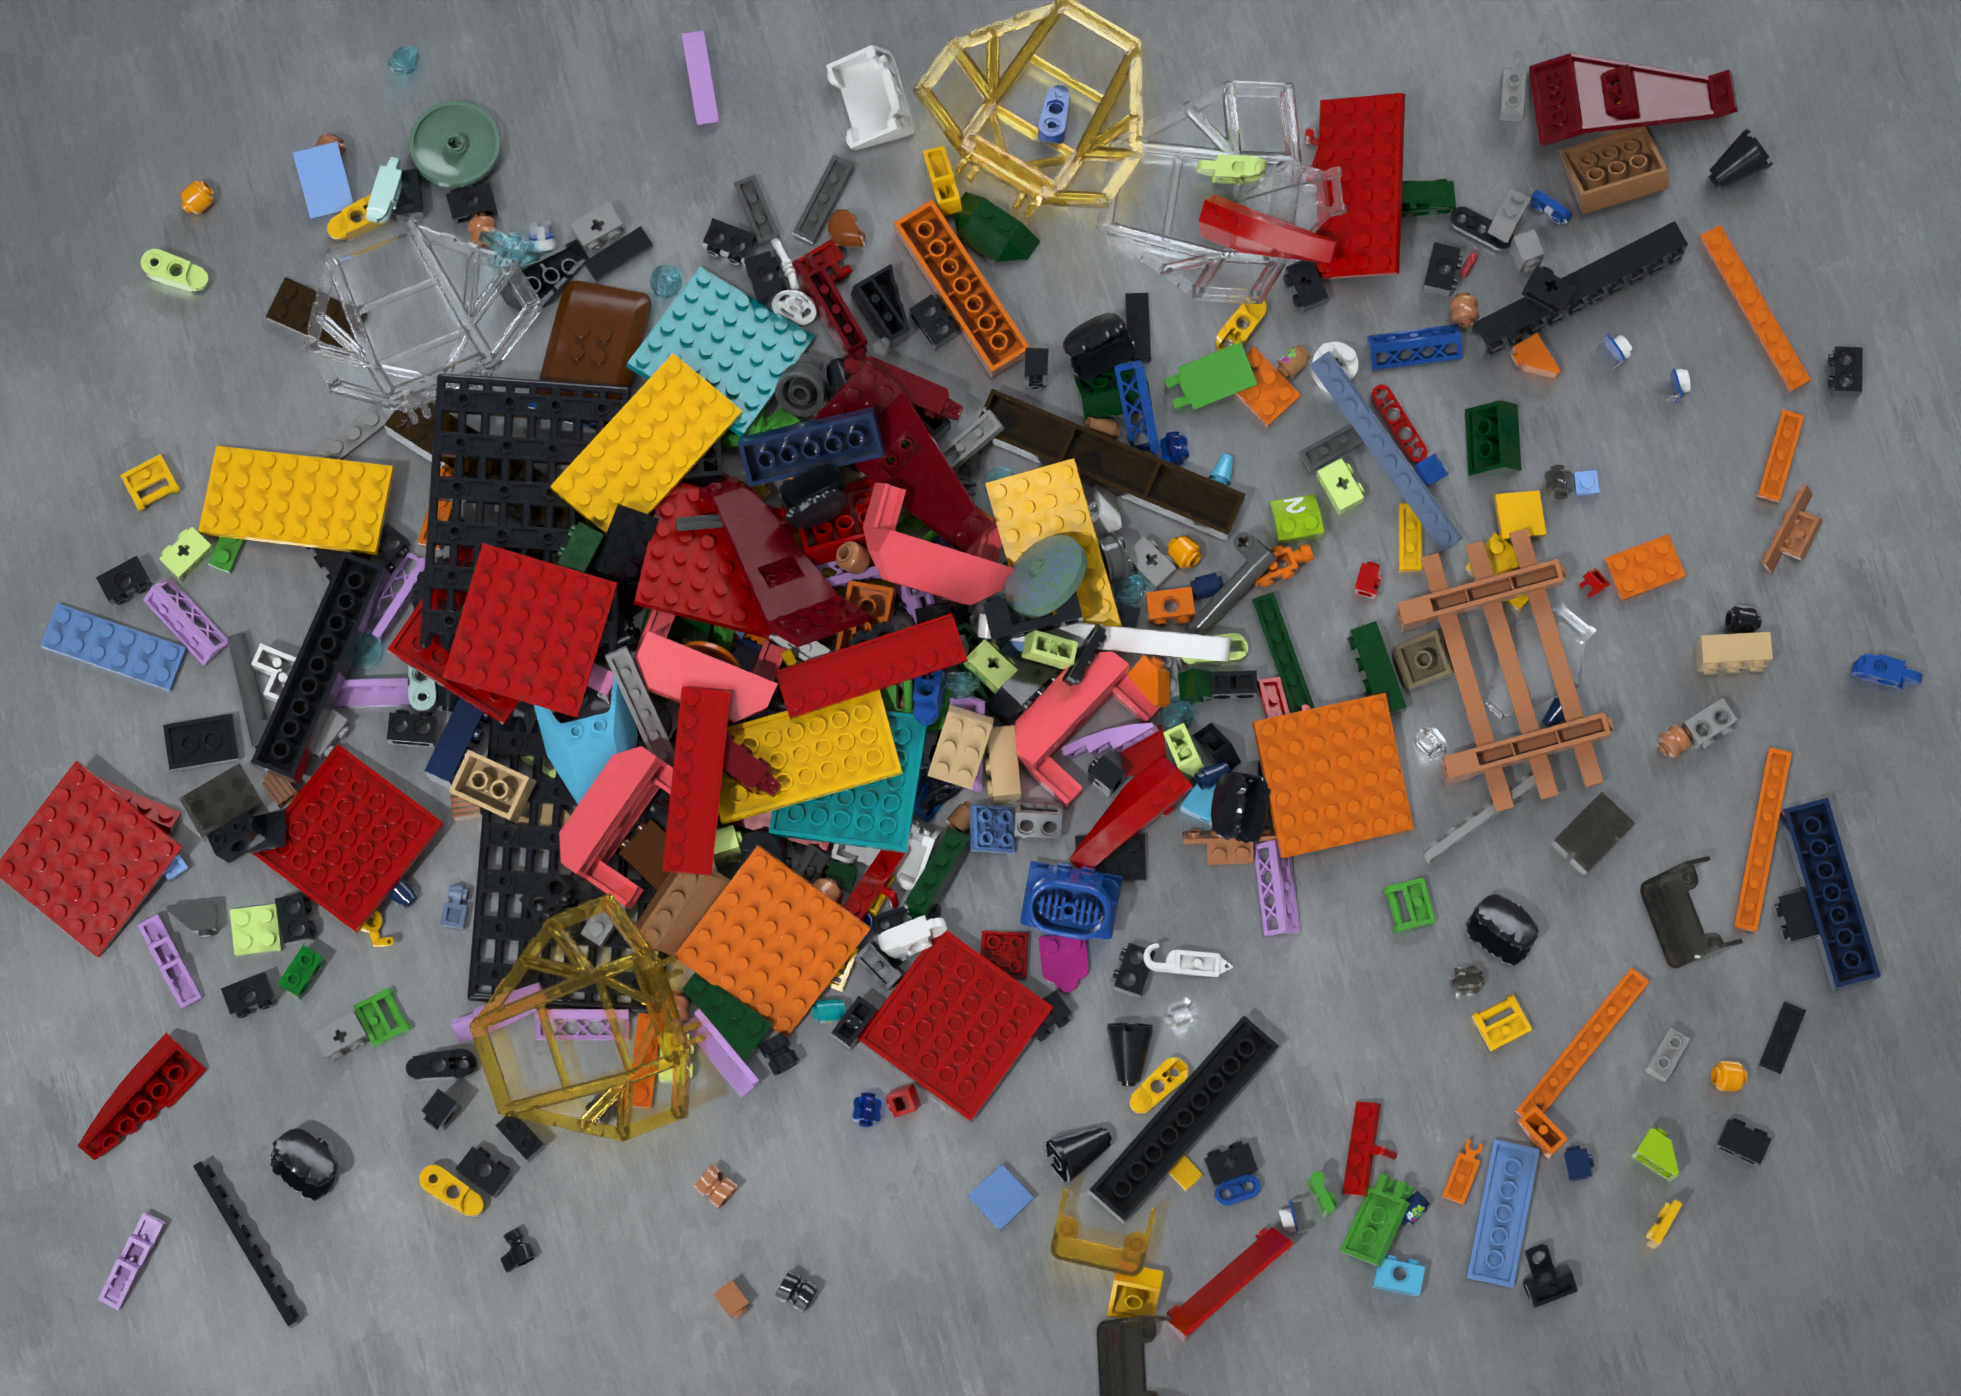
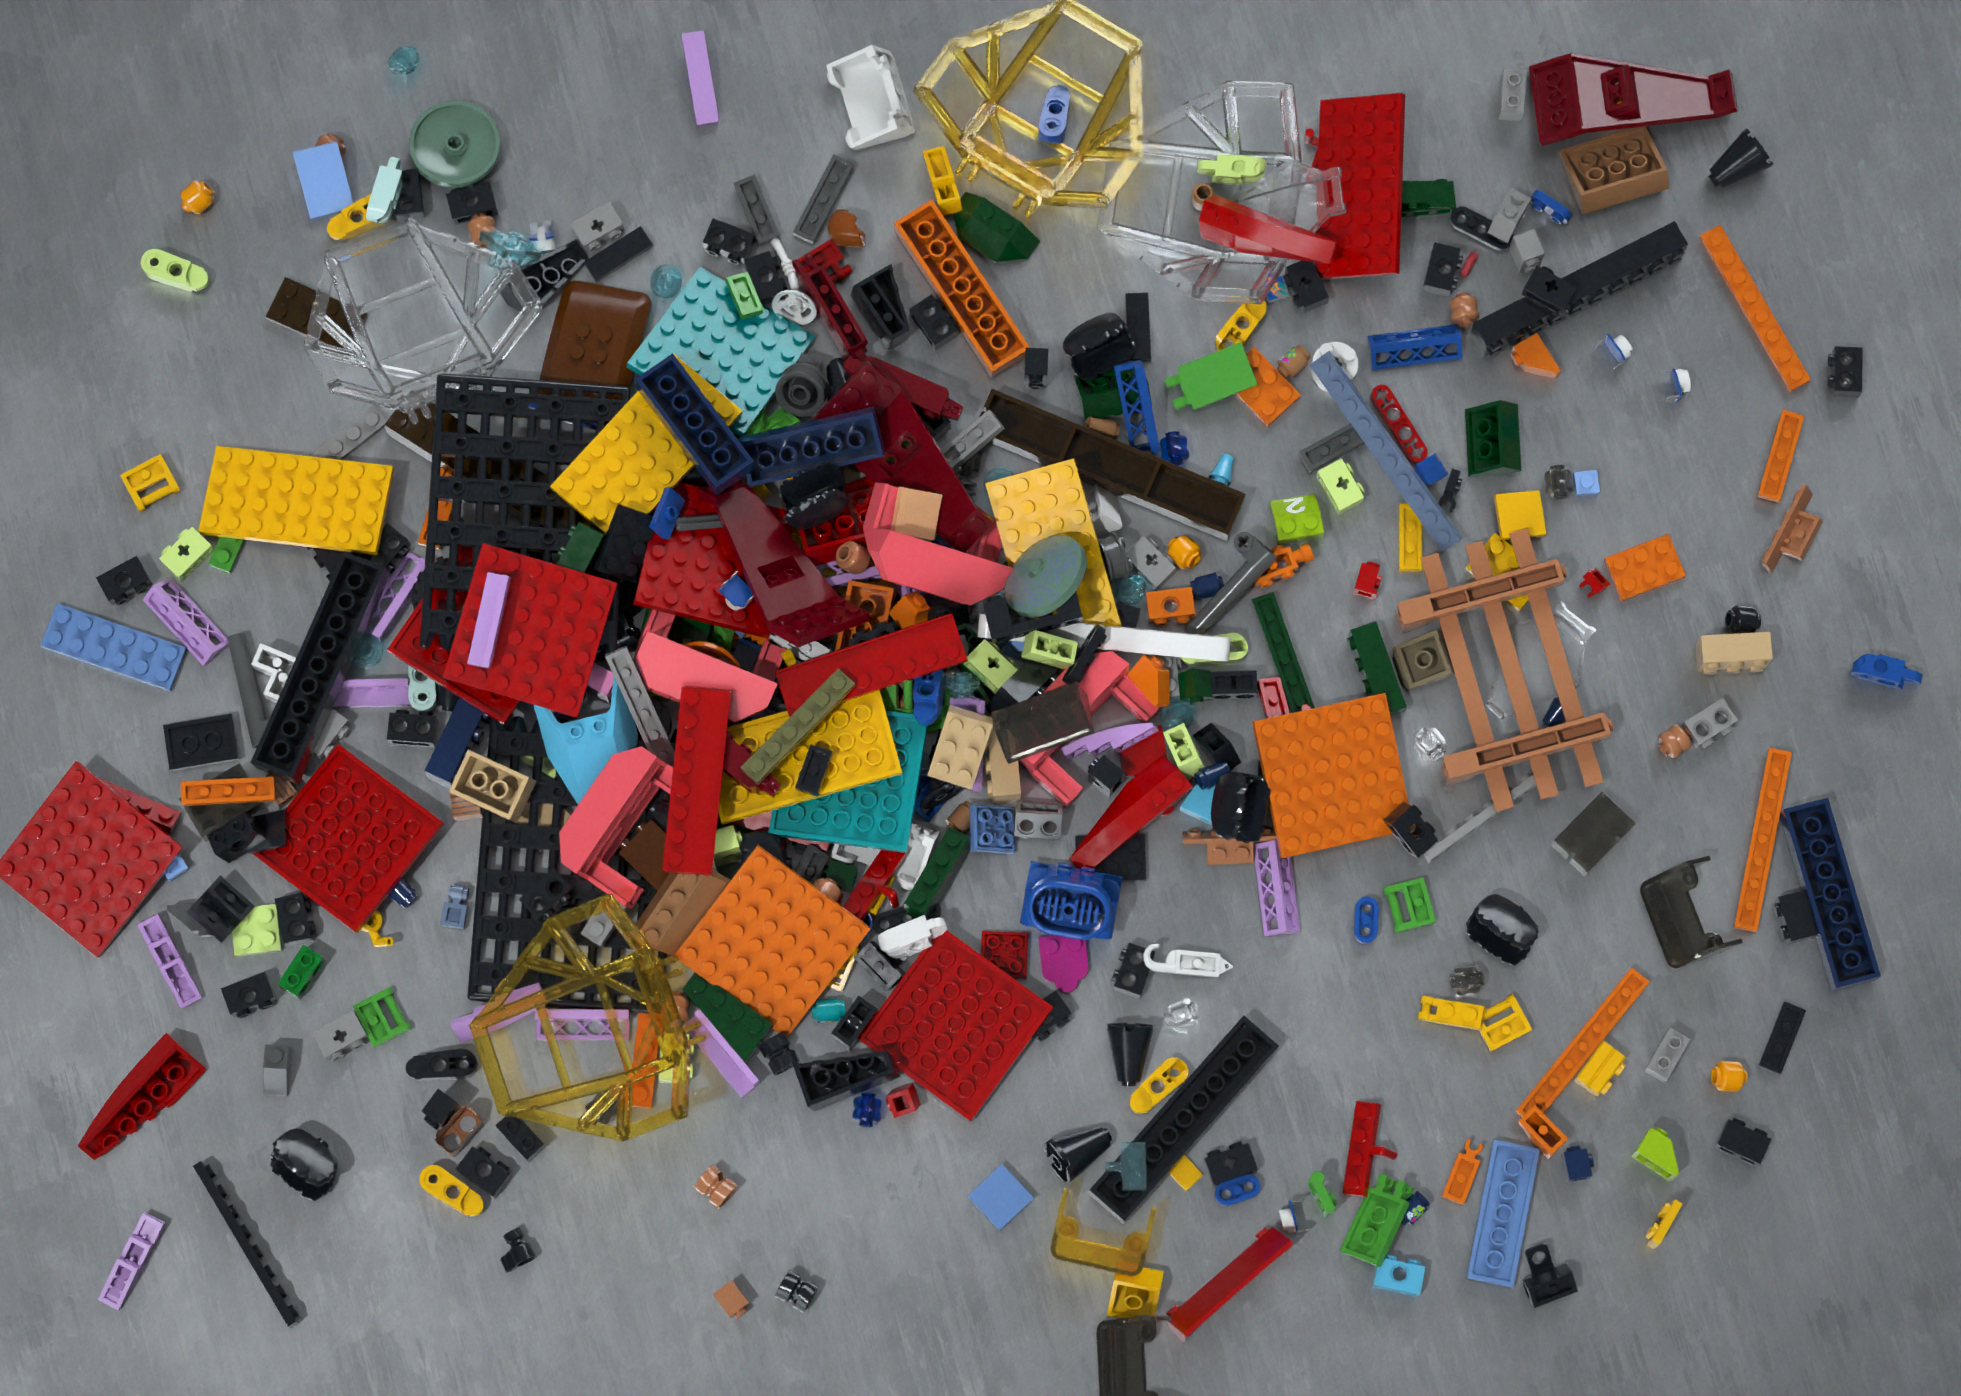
(220, 909): none -> black slope
(228, 791): none -> orange plate
(276, 1069): none -> dark grey slope
(464, 1136): none -> nougat piece
(489, 620): none -> lavender fence
(666, 513): none -> blue plate
(694, 424): none -> dark blue brick
(736, 592): none -> blue piece
(744, 295): none -> bright green plate
(798, 726): none -> olive plate
(814, 770): none -> black plate
(843, 1077): none -> black wedge
(910, 610): none -> orange arch
(916, 513): none -> light nougat tile
(1043, 722): none -> clear smoke slope
(1131, 1166): none -> clear light blue plate
(1201, 190): none -> medium nougat brick
(1278, 291): none -> tile
(1366, 920): none -> blue plate
(1399, 823): none -> black brick
(1452, 1013): none -> yellow plate
(1453, 484): none -> black plate
(1600, 1069): none -> yellow brick

